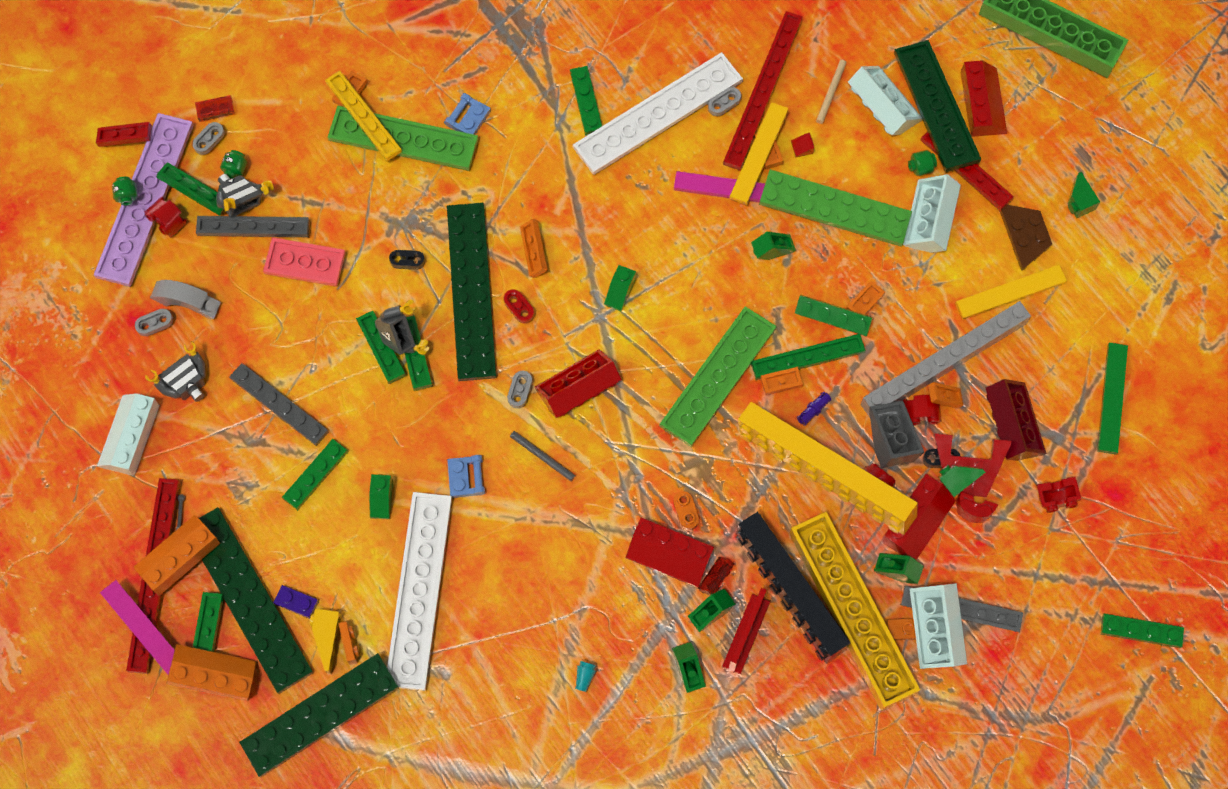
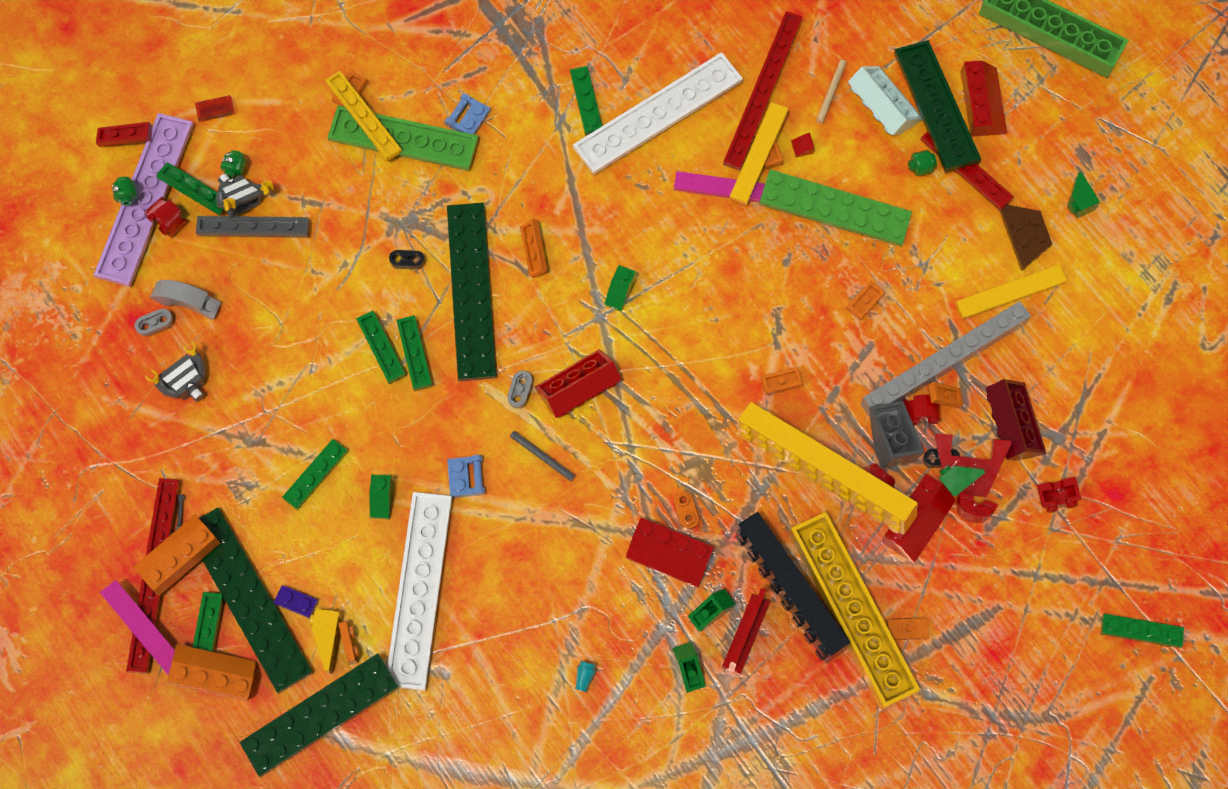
(129, 434): light aqua slope -> none
(207, 138): light grey plate -> none
(279, 404): dark grey plate -> none
(304, 261): coral plate -> none
(396, 332): dark grey torso -> none
(519, 307): red plate -> none
(716, 575): clear red plate -> none
(717, 376): bright green plate -> none
(723, 102): light grey plate -> none
(772, 245): green slope -> none
(809, 355): green tile -> none
(813, 408): dark purple pin -> none
(833, 315): green plate -> none
(899, 568): green slope -> none
(932, 214): light aqua slope -> none
(938, 626): light aqua slope -> none
(980, 613): dark grey plate -> none
(1112, 398): green tile -> none

